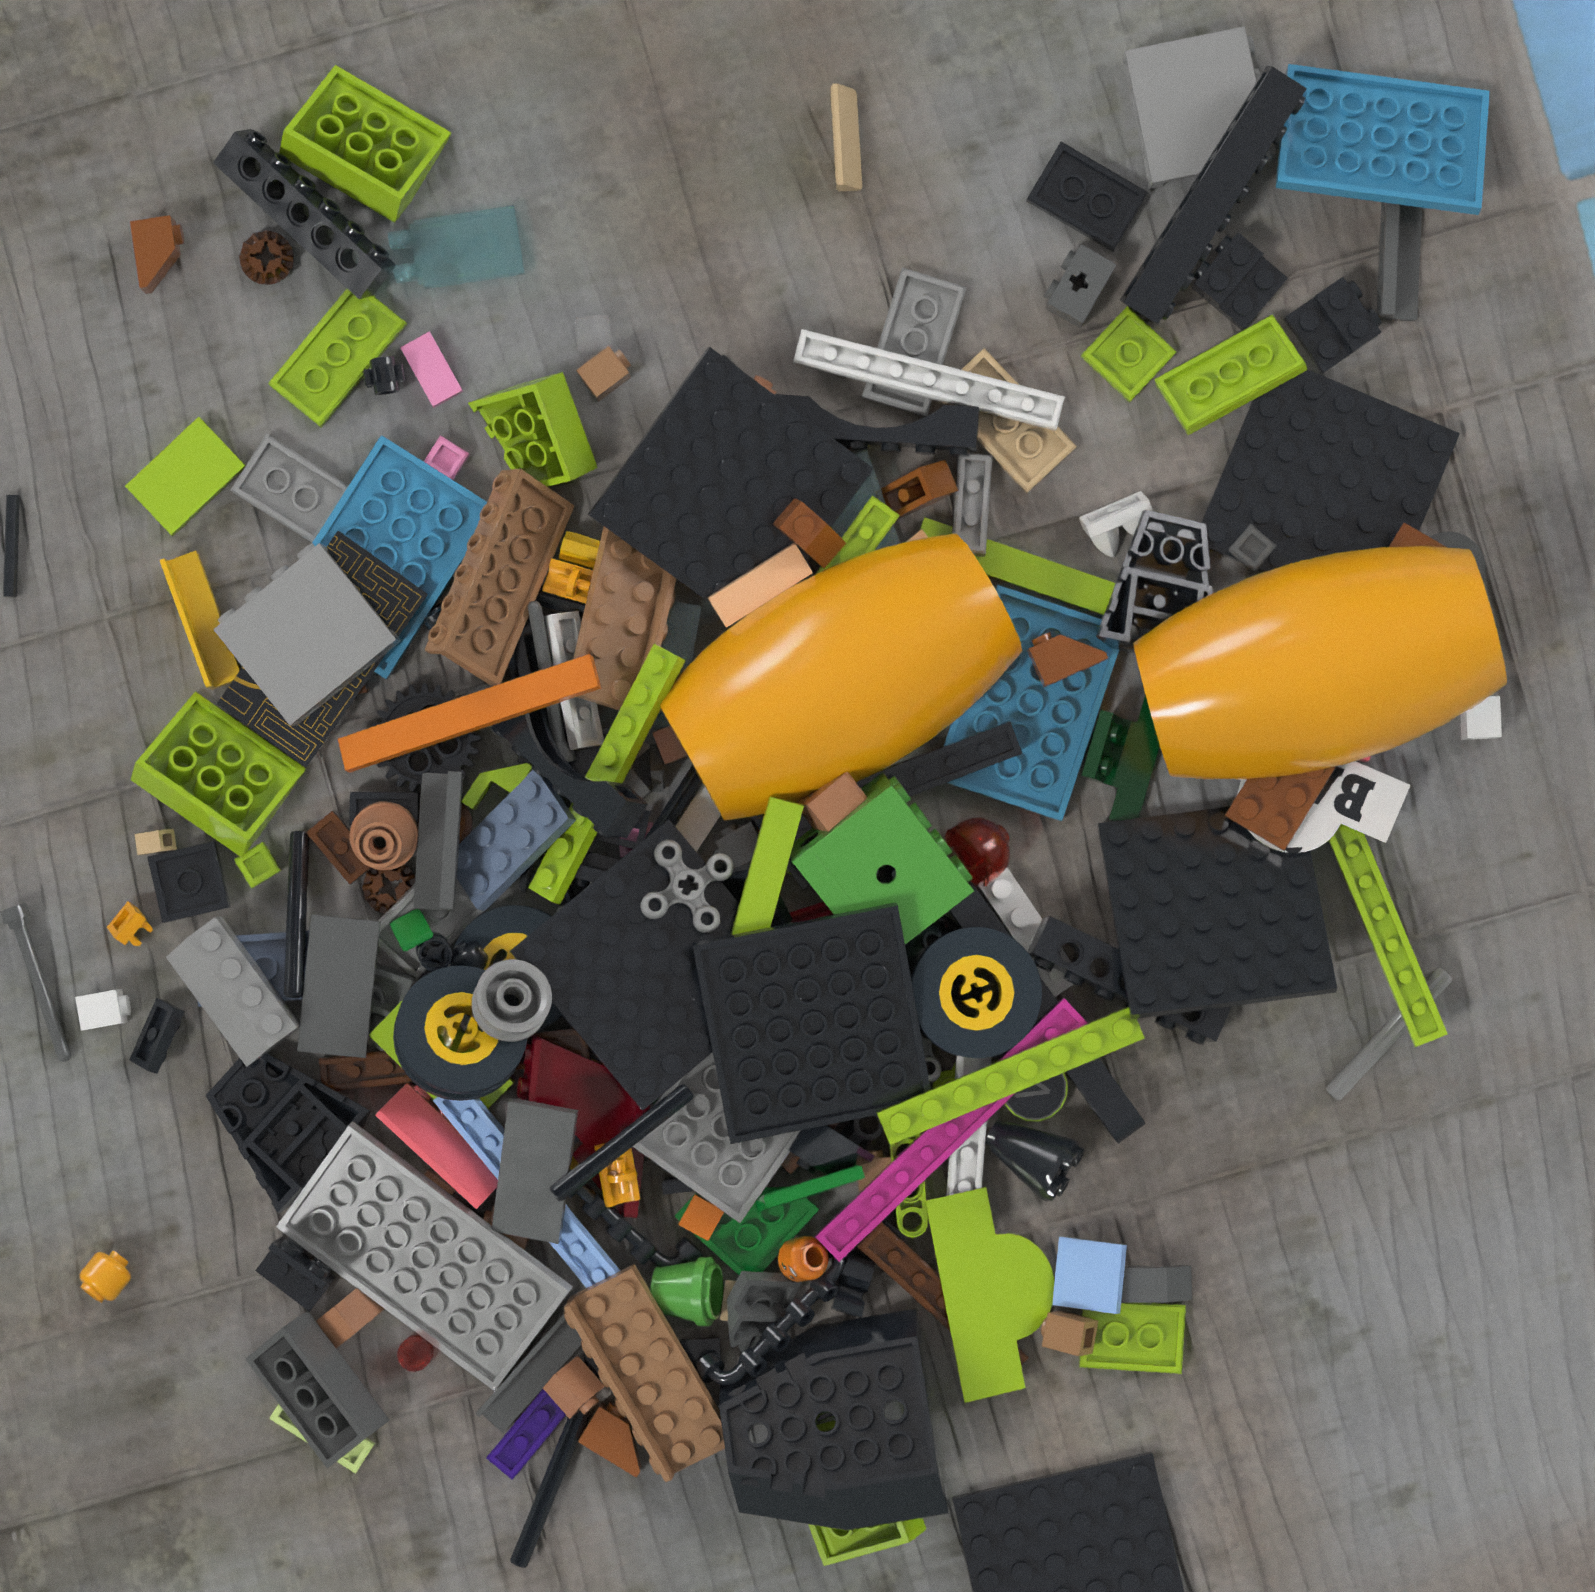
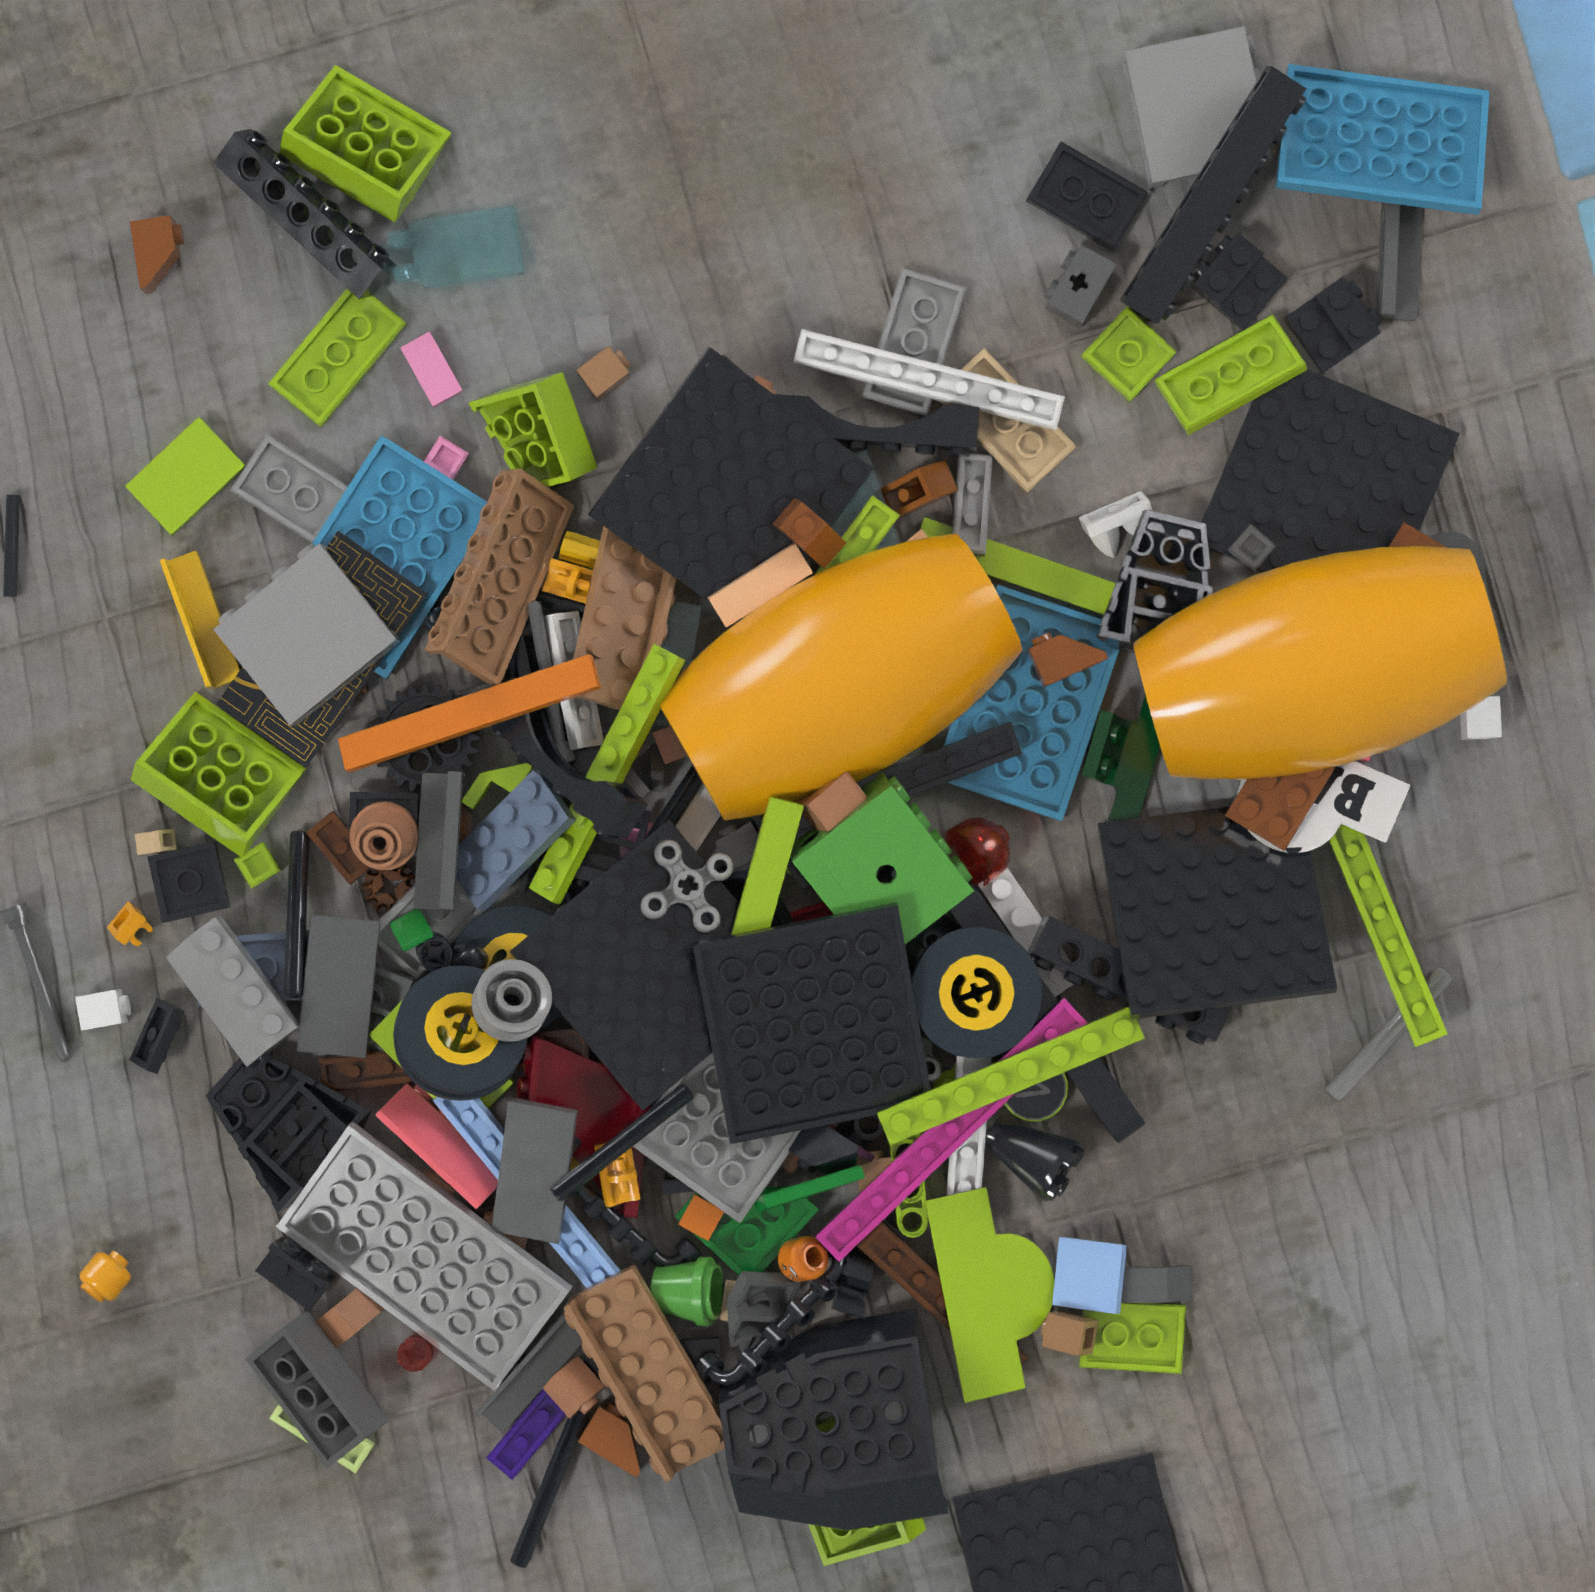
(277, 268): reddish brown gear -> none
(384, 375): black gear -> none
(846, 138): tan slope -> none

